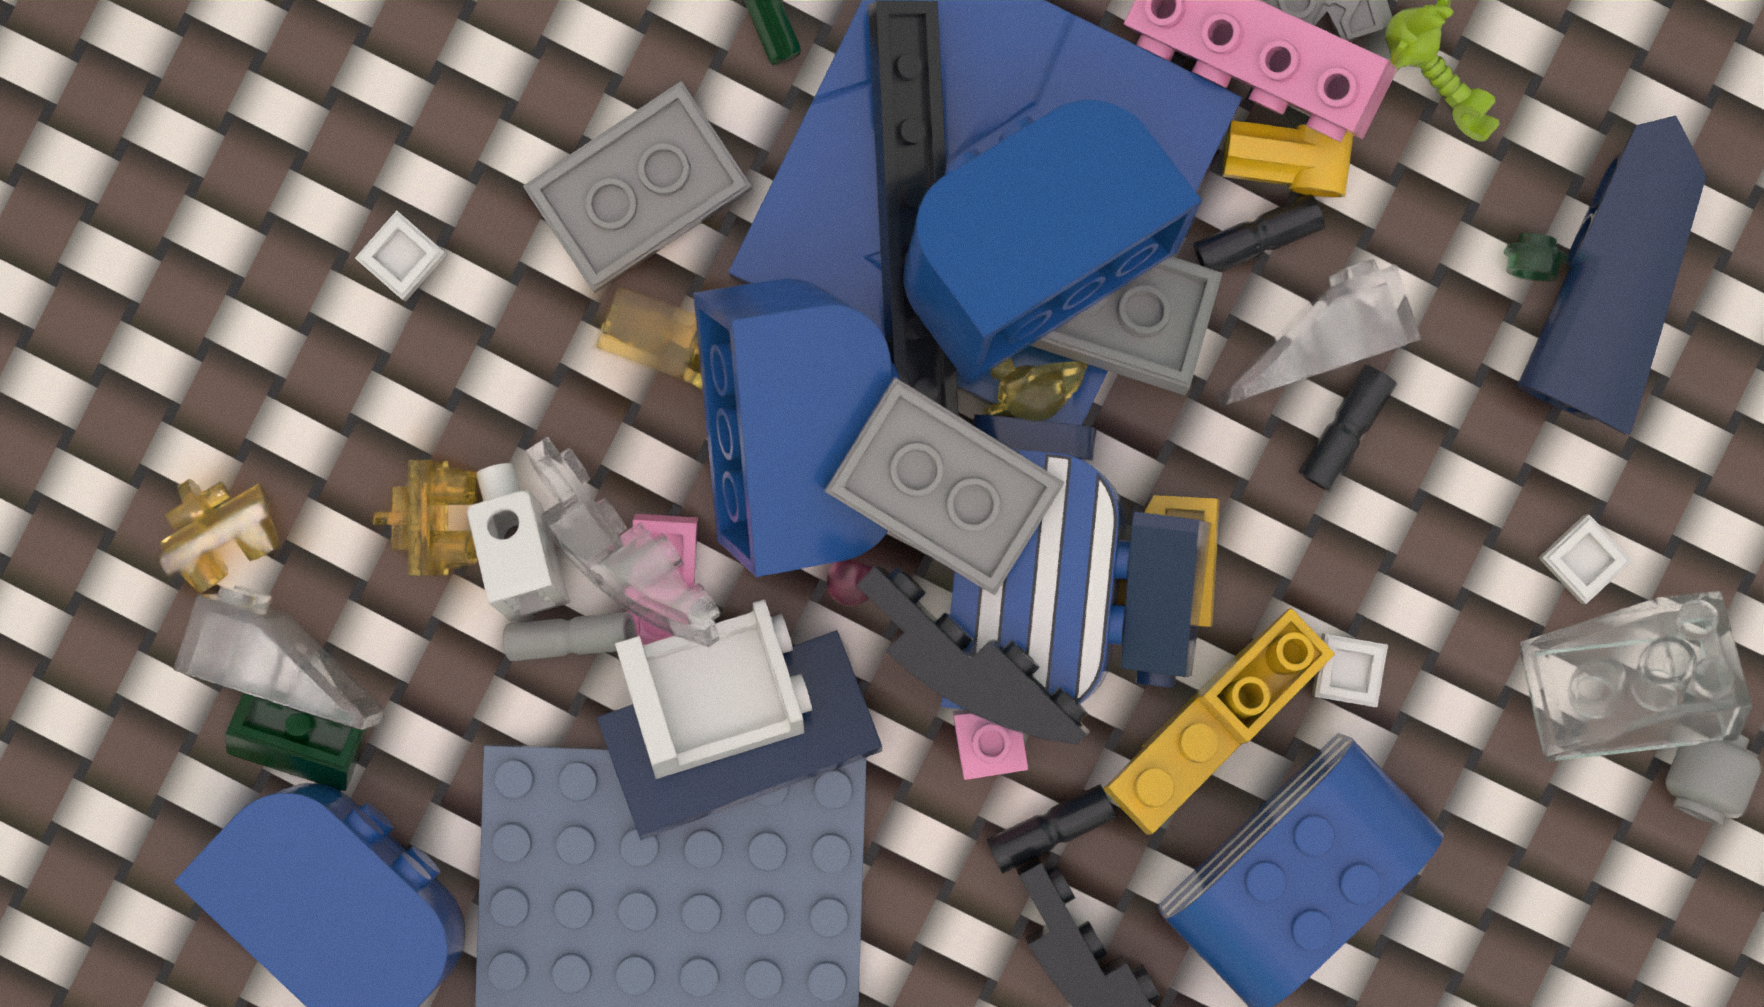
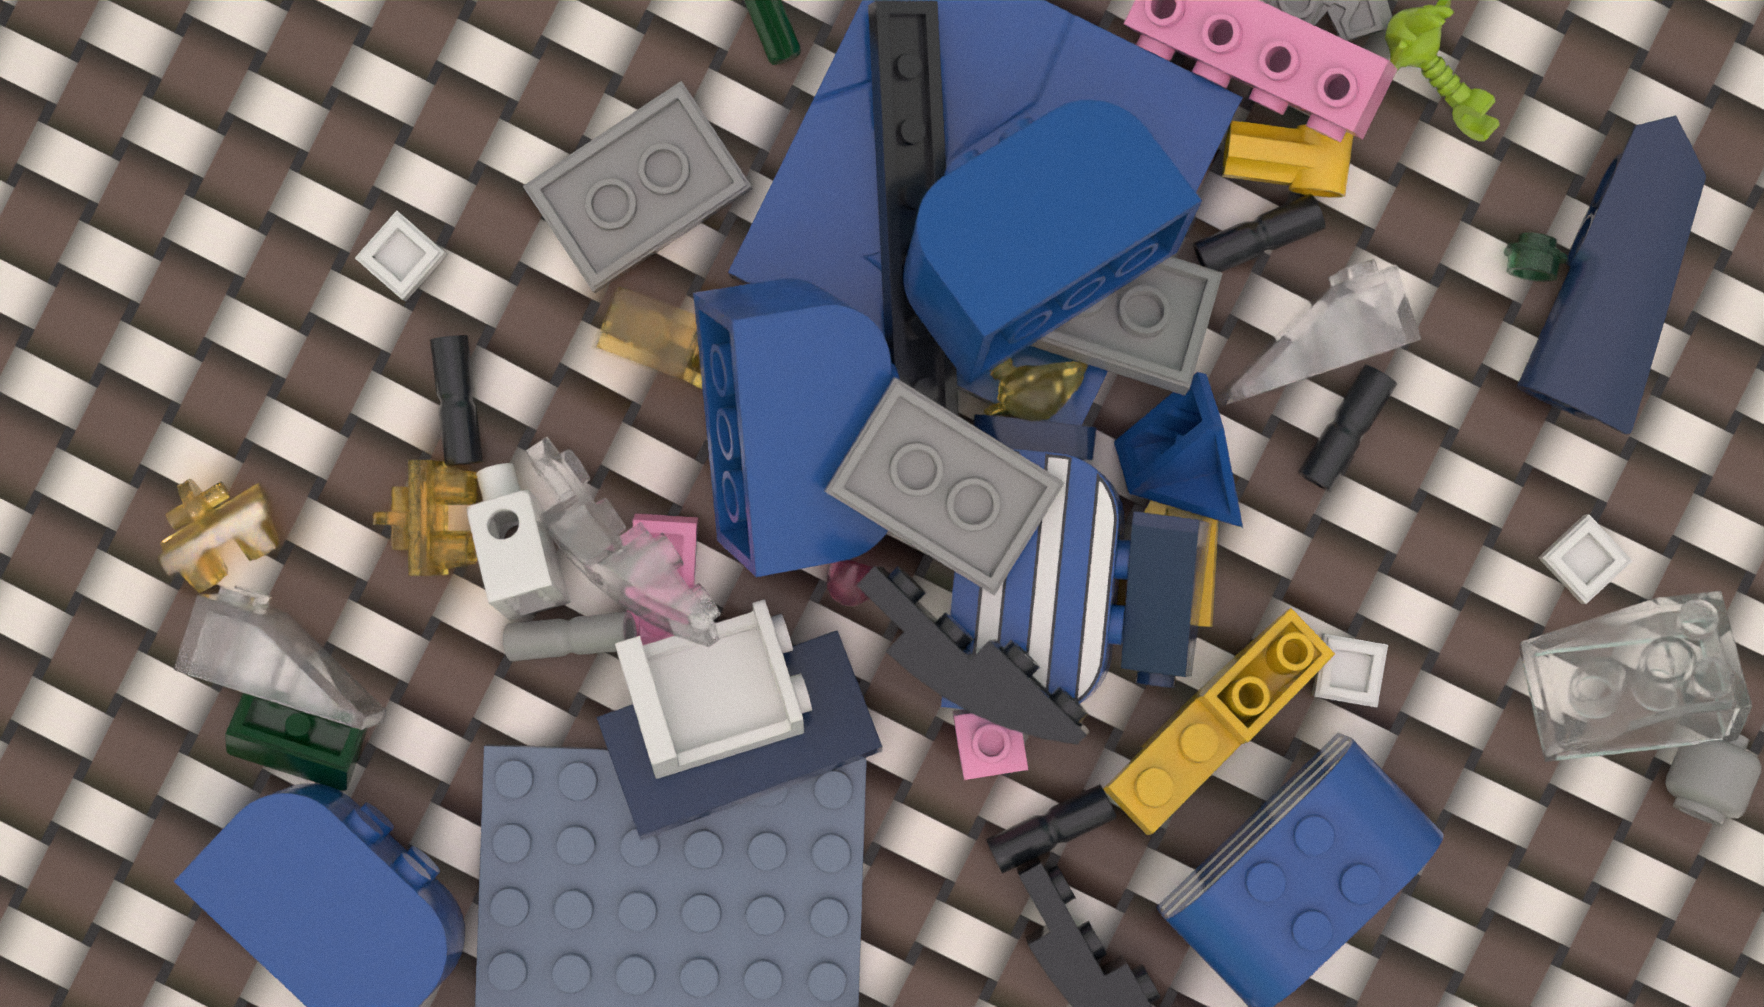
(455, 391): none -> black piece
(1182, 455): none -> blue slope

